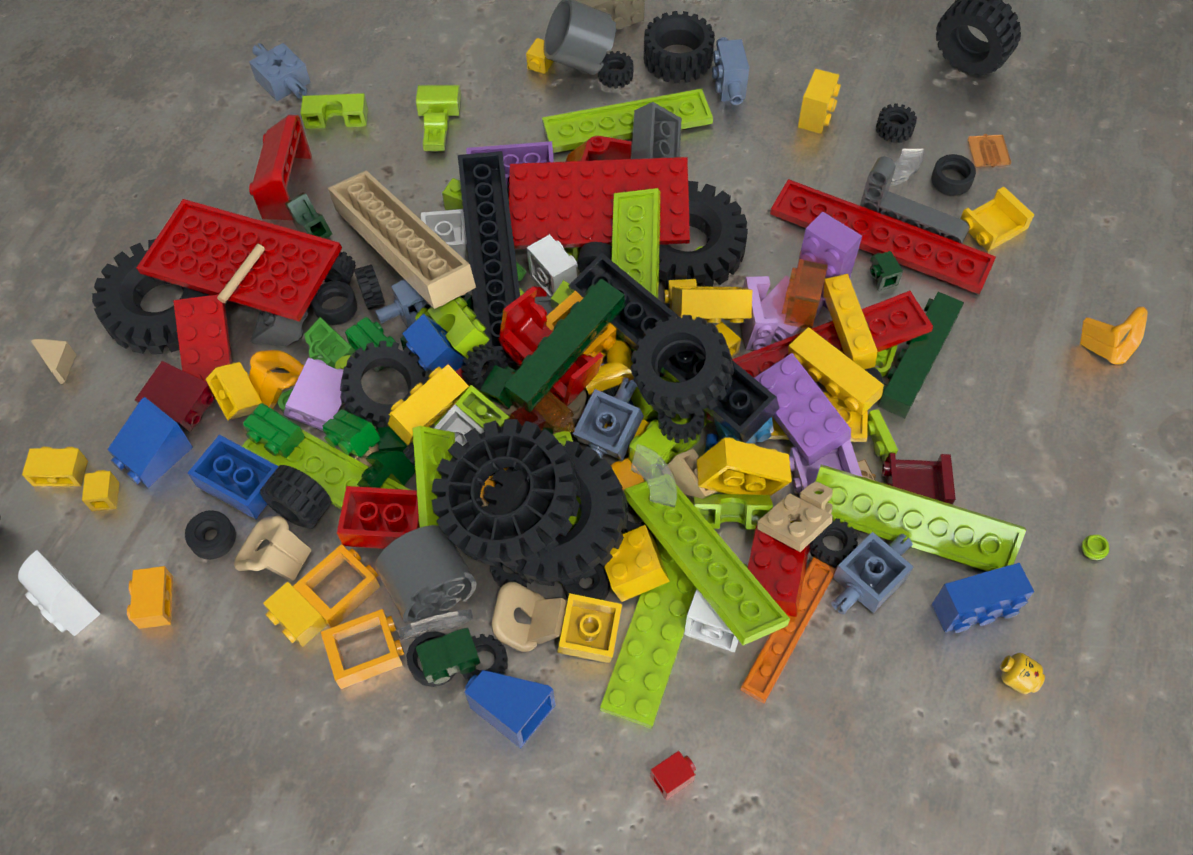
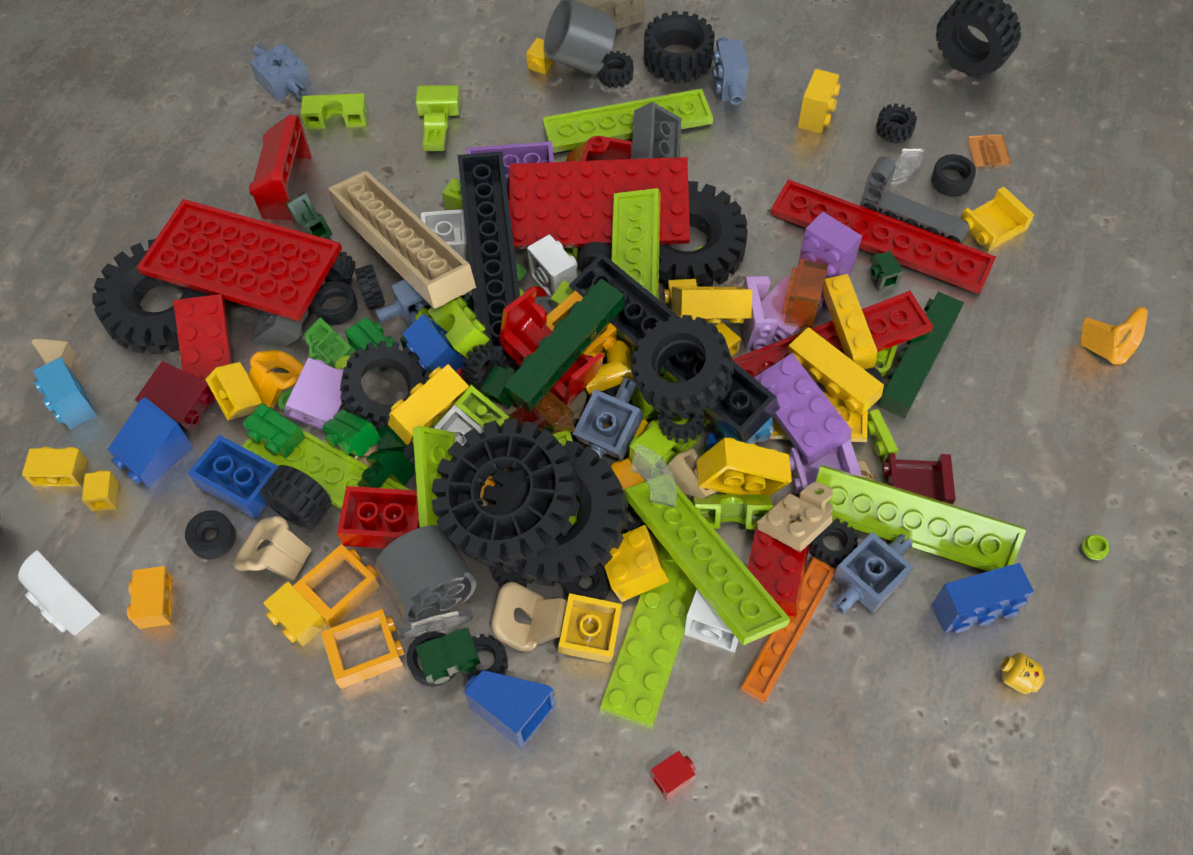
(63, 394): none -> dark azure brick
(241, 273): tan bar -> none

